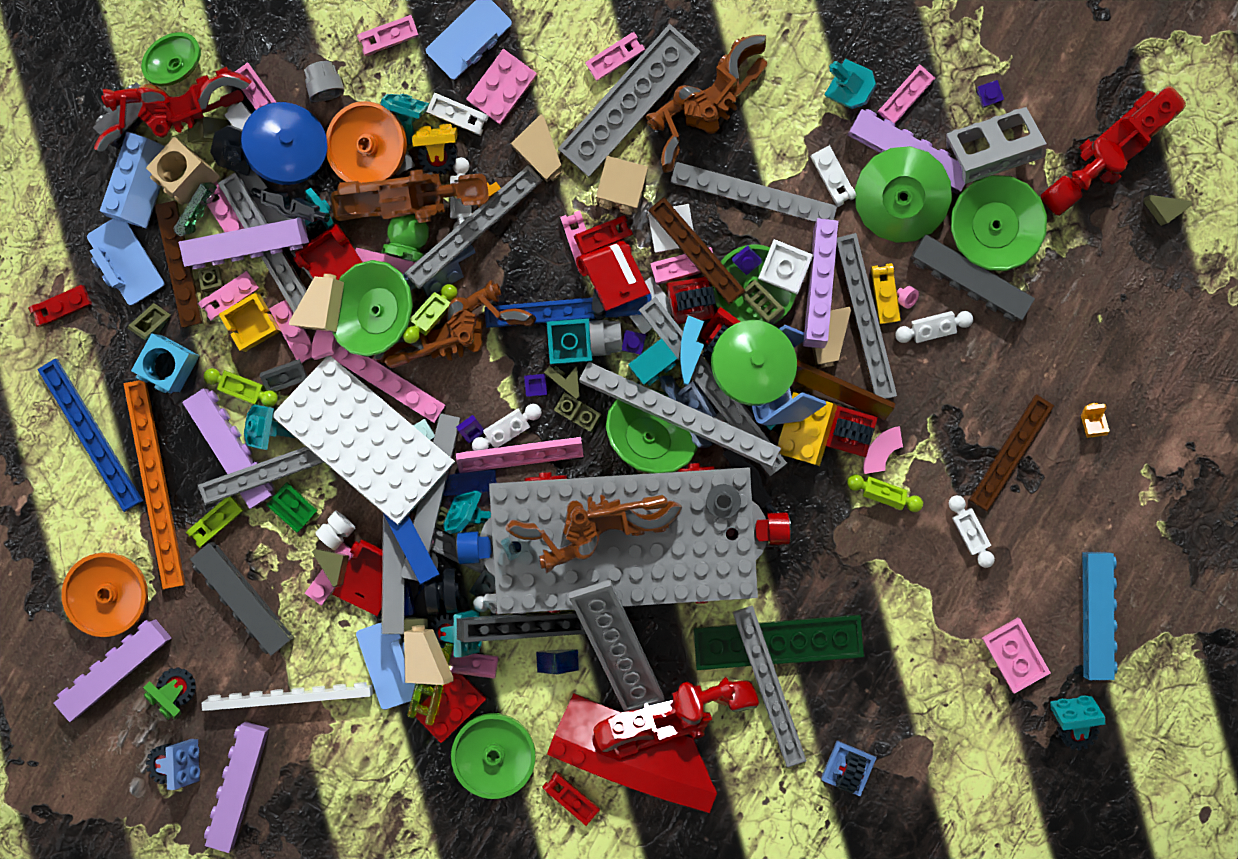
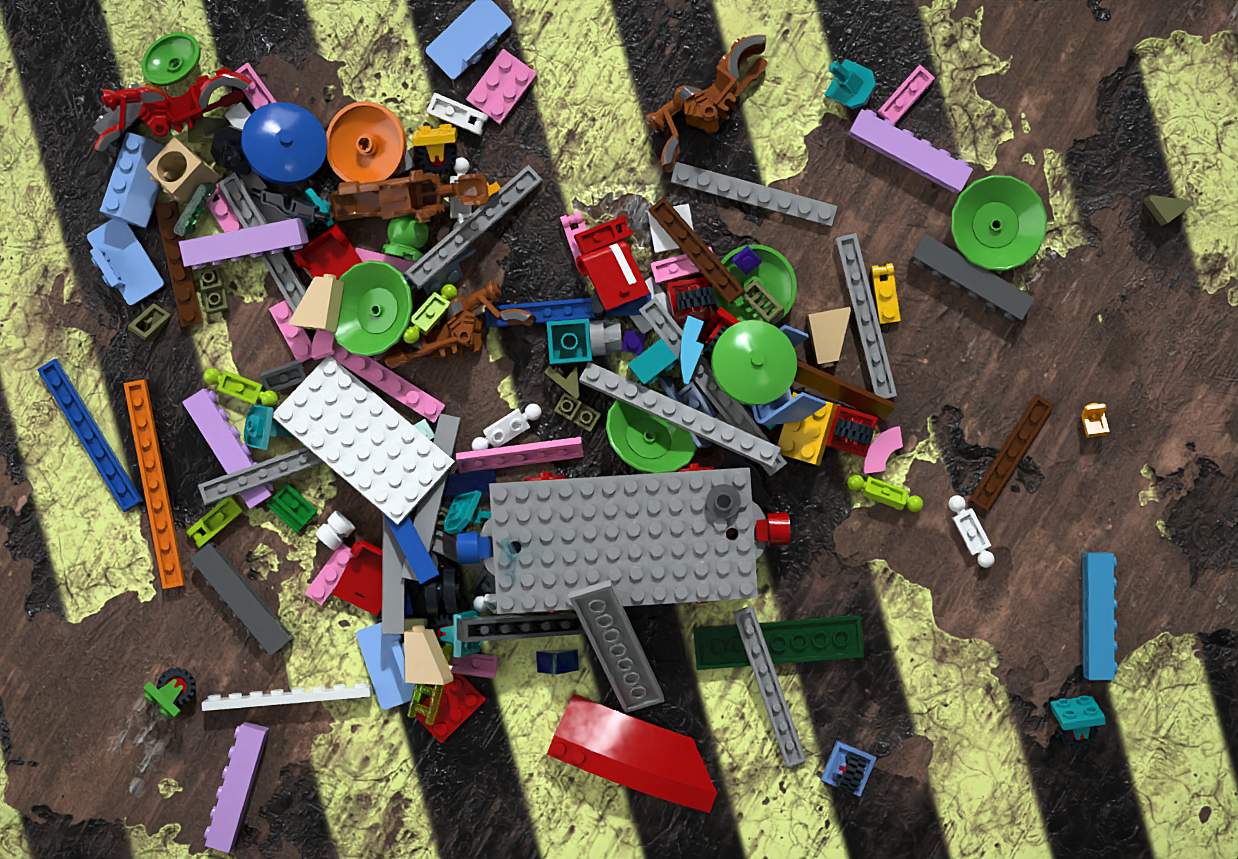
(60, 305): red plate -> none
(104, 594): orange dish -> none
(112, 670): lavender brick -> none
(145, 364): medium azure brick -> none
(175, 764): medium blue plate -> none
(229, 295): bright pink plate -> none
(250, 321): yellow piece -> none
(323, 81): light grey piece -> none
(333, 565): olive slope -> none
(388, 35): bright pink plate -> none
(406, 110): teal piece -> none
(470, 429): dark purple plate -> none
(493, 756): bright green dish -> none
(535, 385): dark purple plate -> none
(538, 149): tan slope -> none
(571, 798): red plate -> none
(585, 526): dark orange piece -> none
(614, 57): bright pink plate -> none
(621, 185): tan brick -> none
(629, 100): light grey plate -> none
(664, 721): red piece -> none
(785, 267): white tile -> none
(820, 283): lavender brick -> none
(833, 175): white plate -> none
(899, 172): bright green dish -> none
(907, 296): bright pink tile -> none
(934, 327): white plate -> none
(990, 93): dark purple plate -> none
(1001, 153): light grey window -> none
(1016, 655): bright pink plate -> none
(1116, 147): red piece -> none

